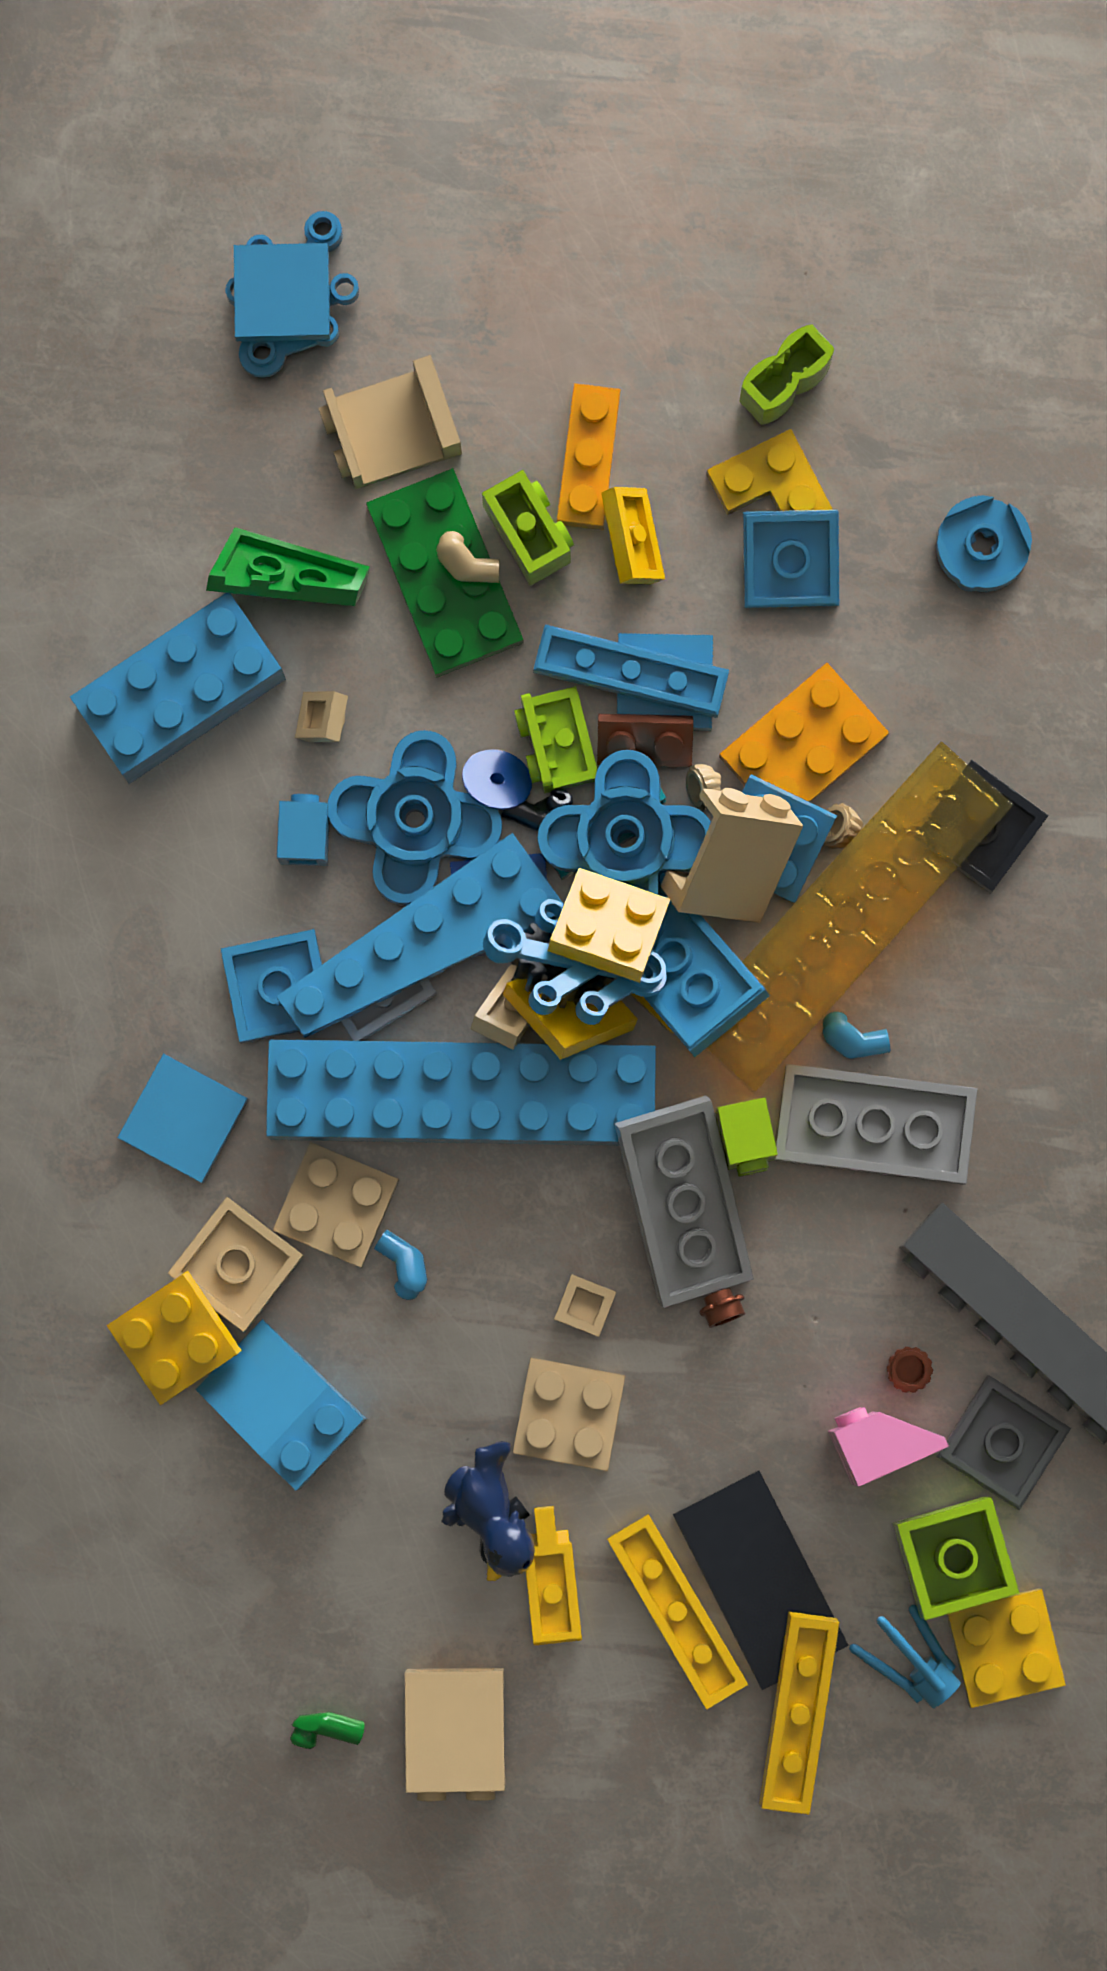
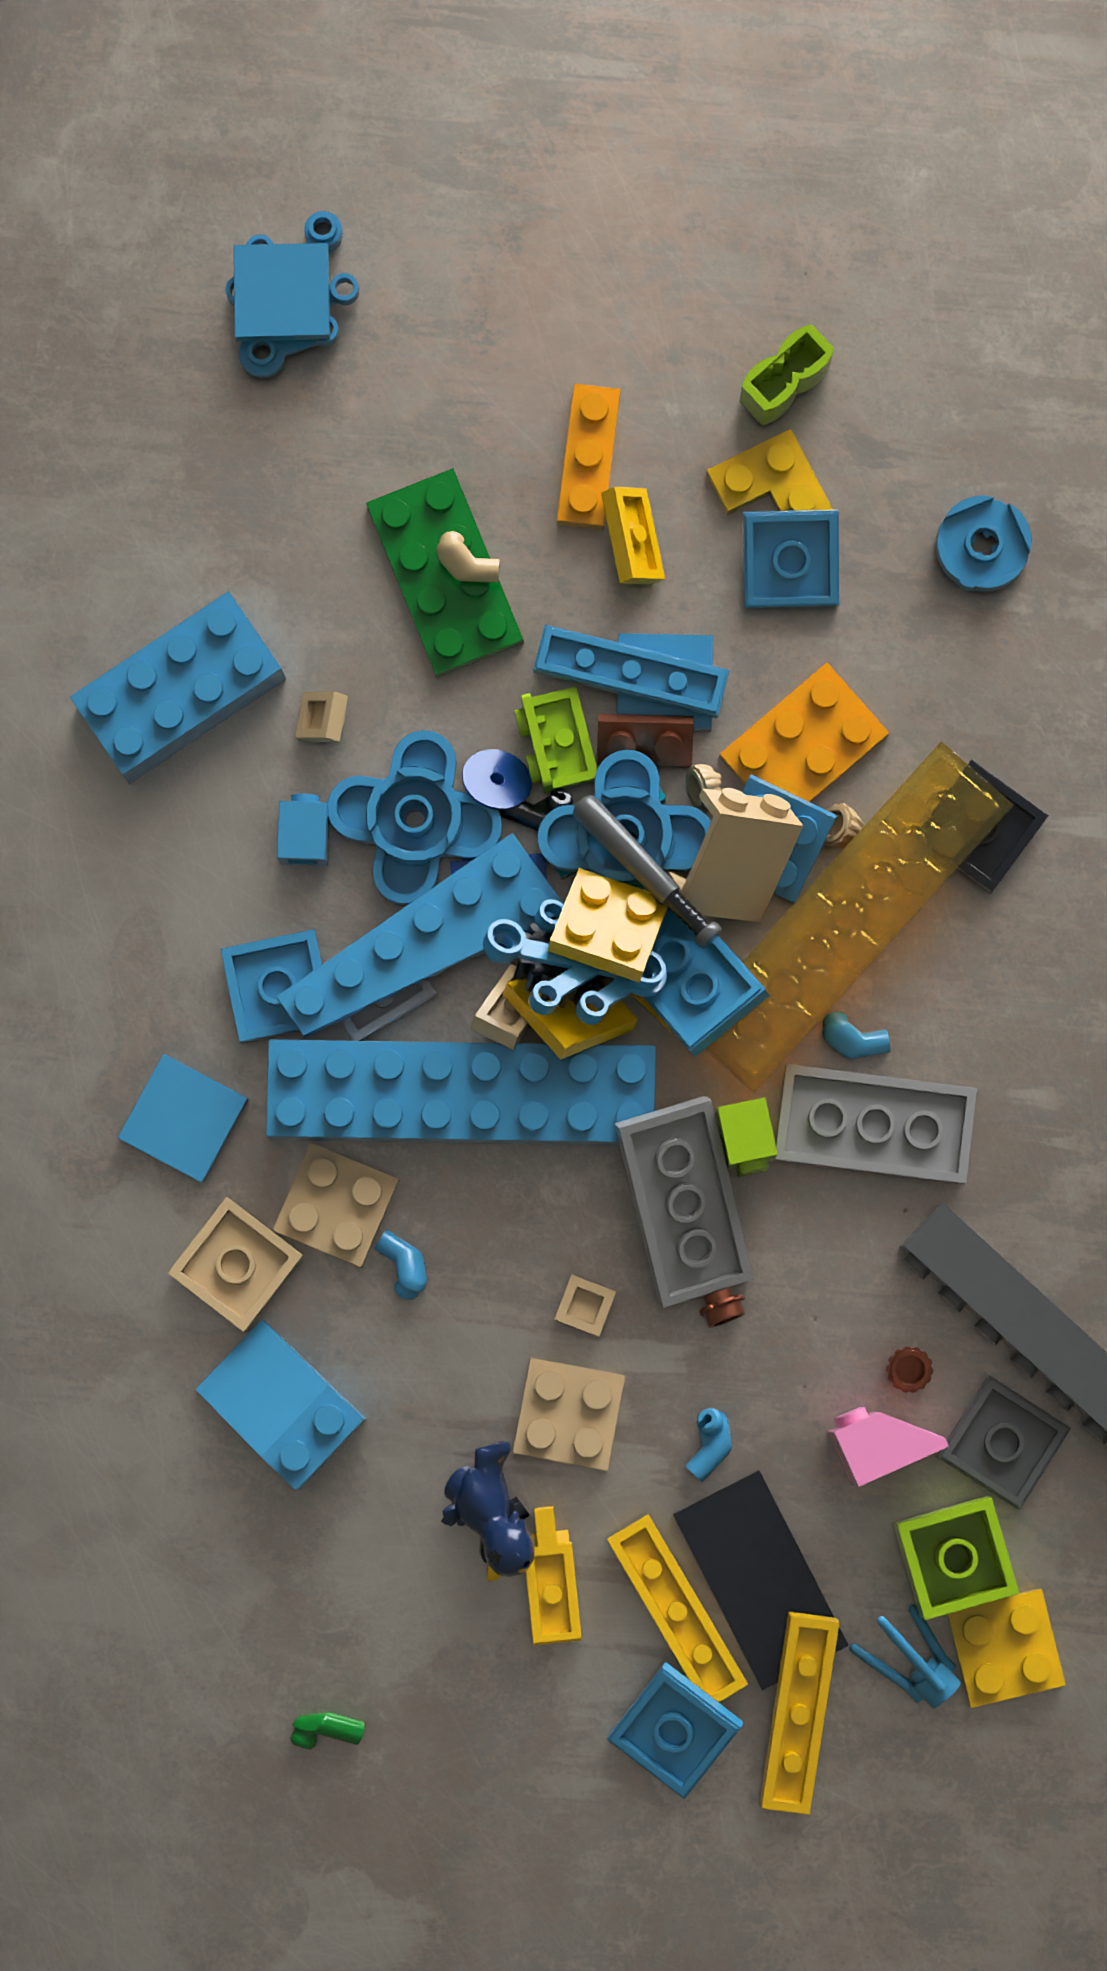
(174, 1338): yellow plate -> none
(284, 570): green wing -> none
(391, 426): tan panel -> none
(454, 1732): tan panel -> none
(527, 527): lime brick -> none
(642, 866): none -> dark grey piece
(675, 1730): none -> dark azure tile
(715, 1443): none -> dark azure arm

